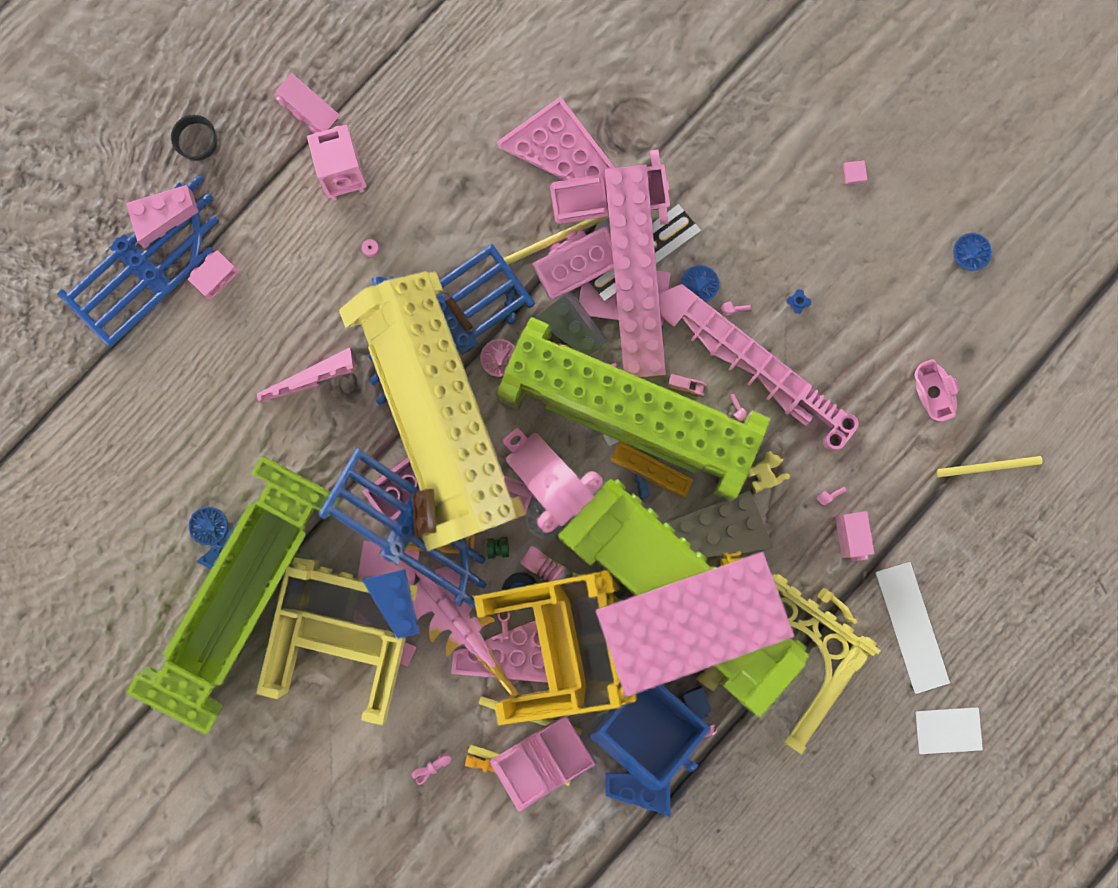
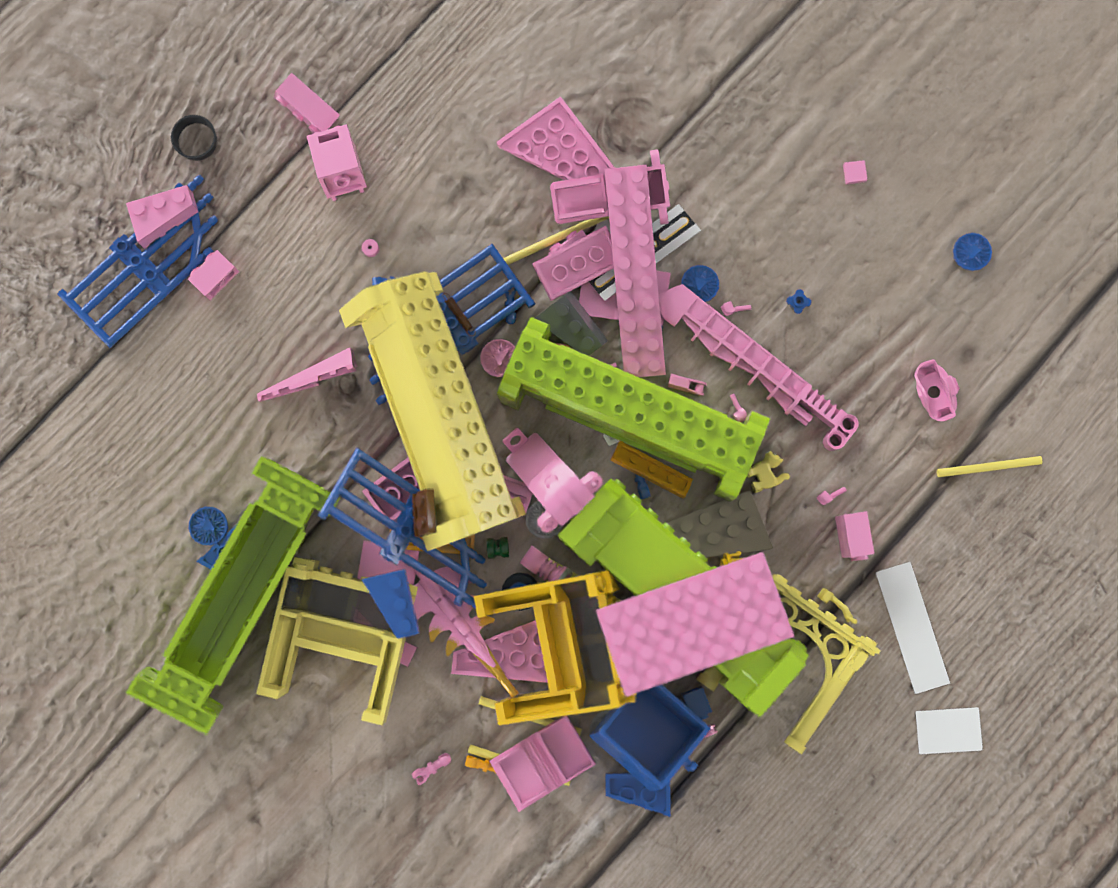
(505, 624): bright pink hand -> none

